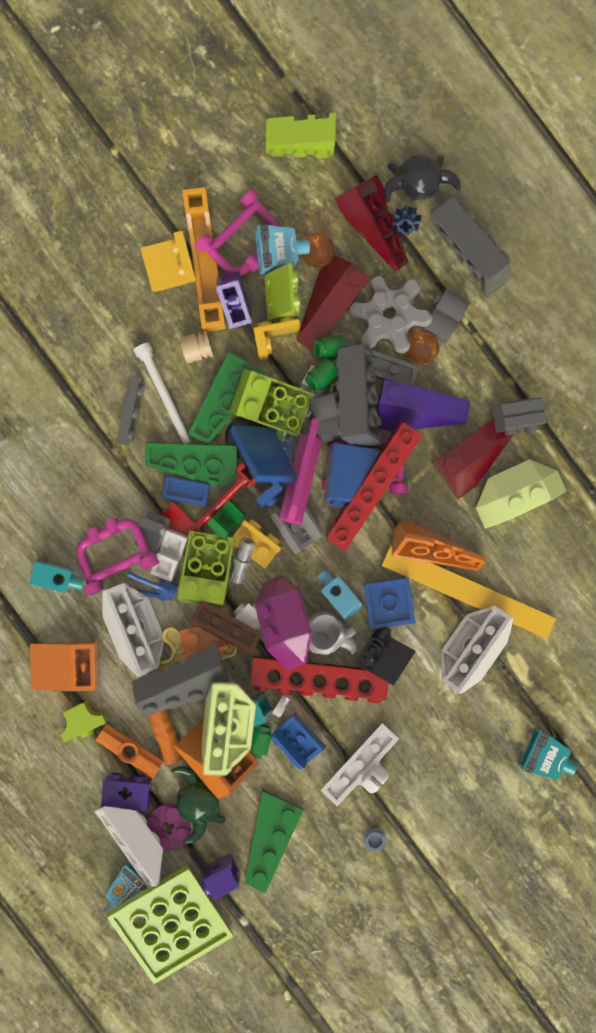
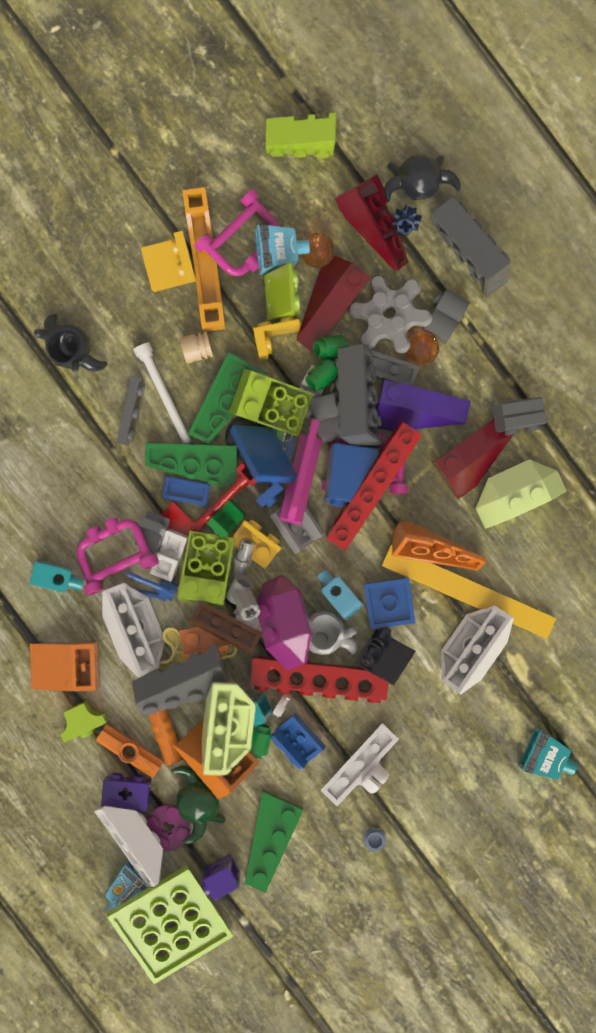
(68, 346): none -> black piece
(234, 299): brick -> none
(241, 595): none -> light grey piece

